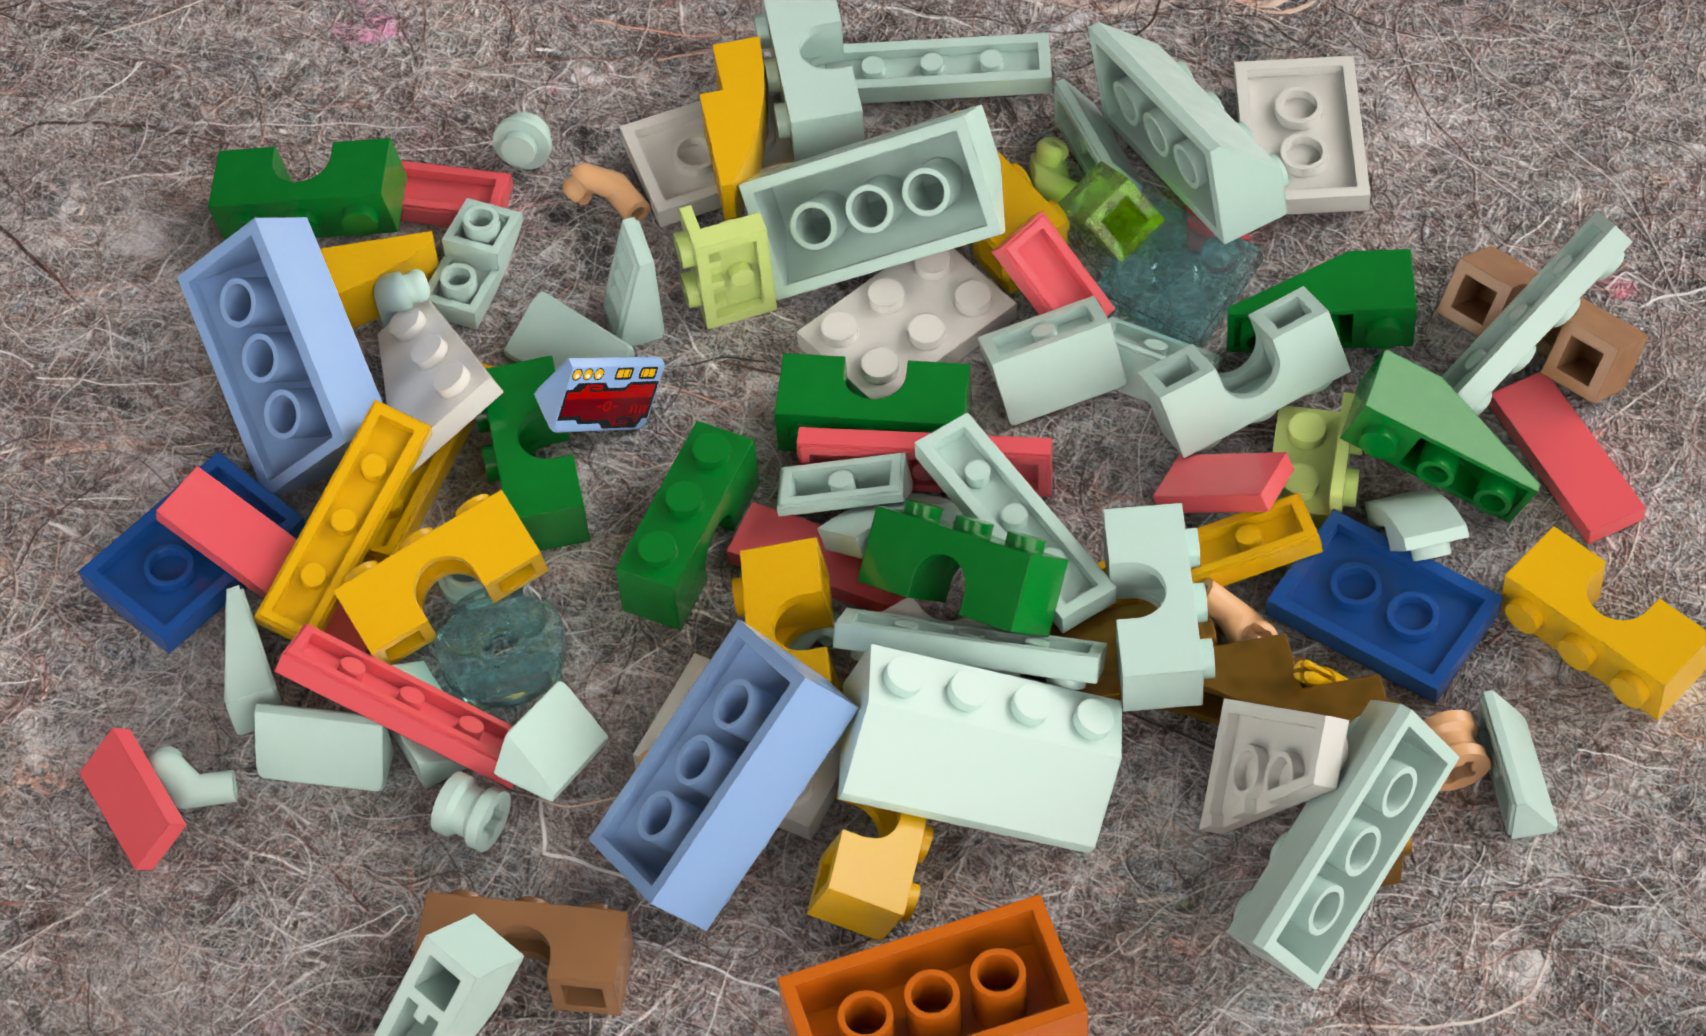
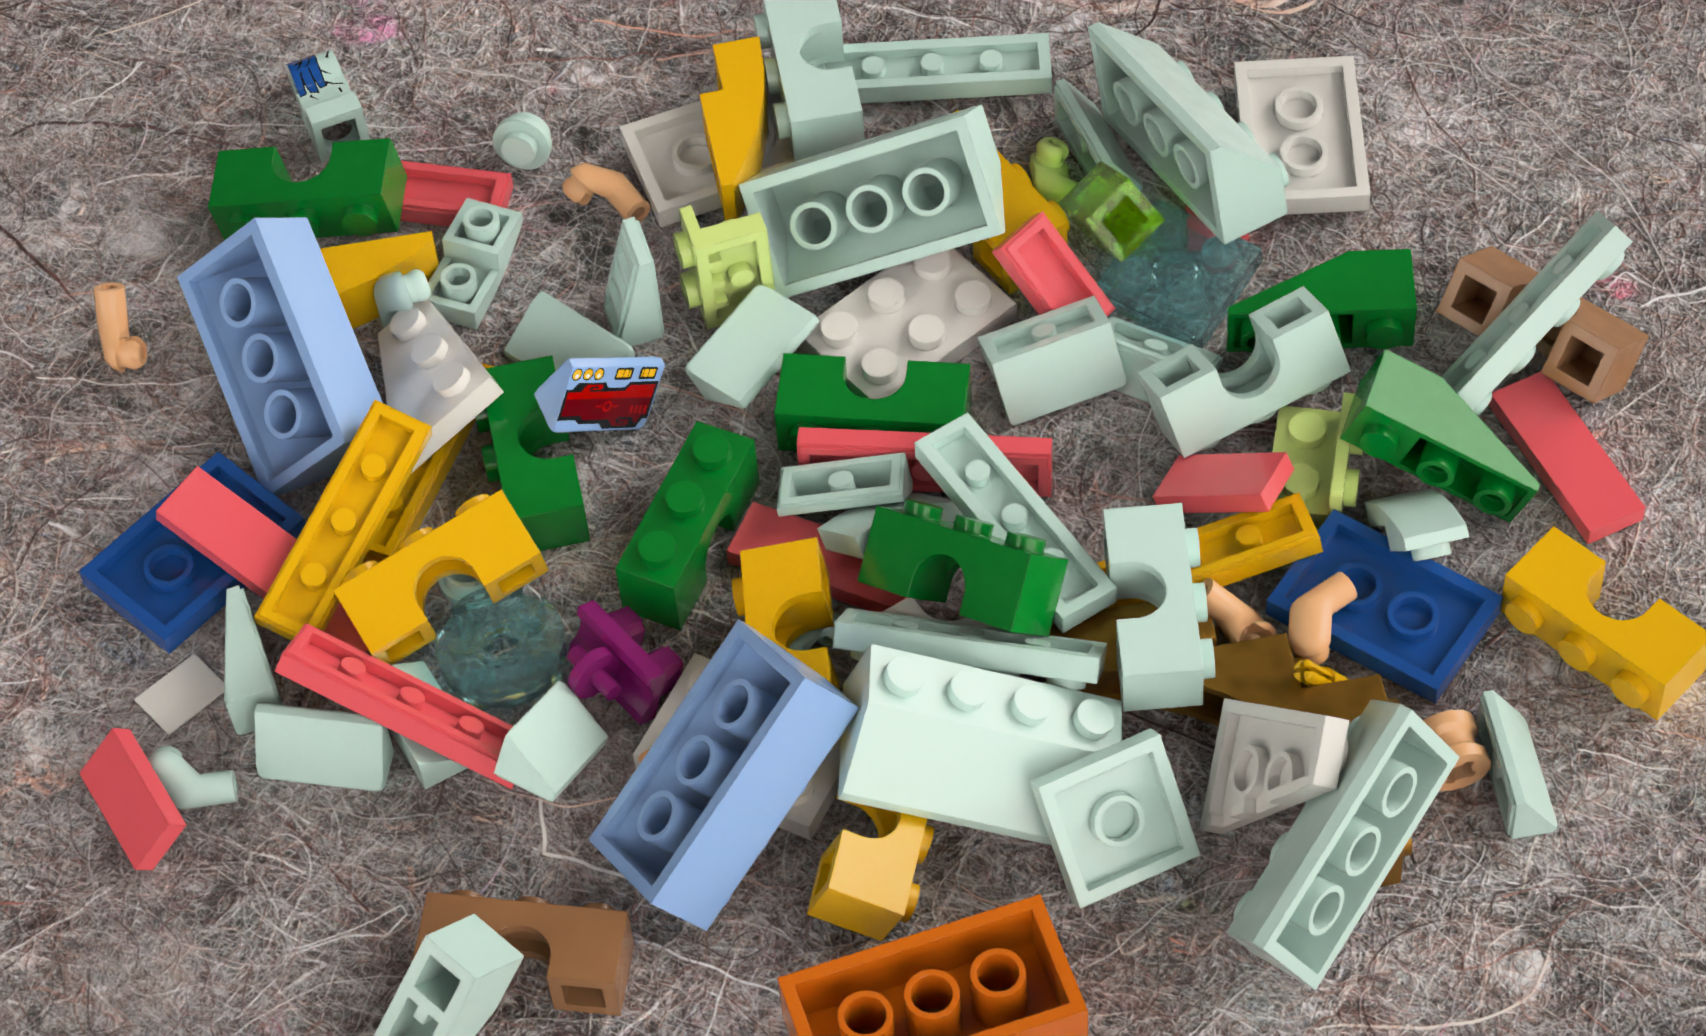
(113, 327): none -> light nougat arm
(181, 694): none -> white sticker
(325, 100): none -> light aqua leg
(470, 811): light aqua wheel -> none
(612, 662): none -> magenta hips
(749, 347): none -> light aqua slope
(1115, 818): none -> light aqua plate
(1312, 617): none -> light nougat arm

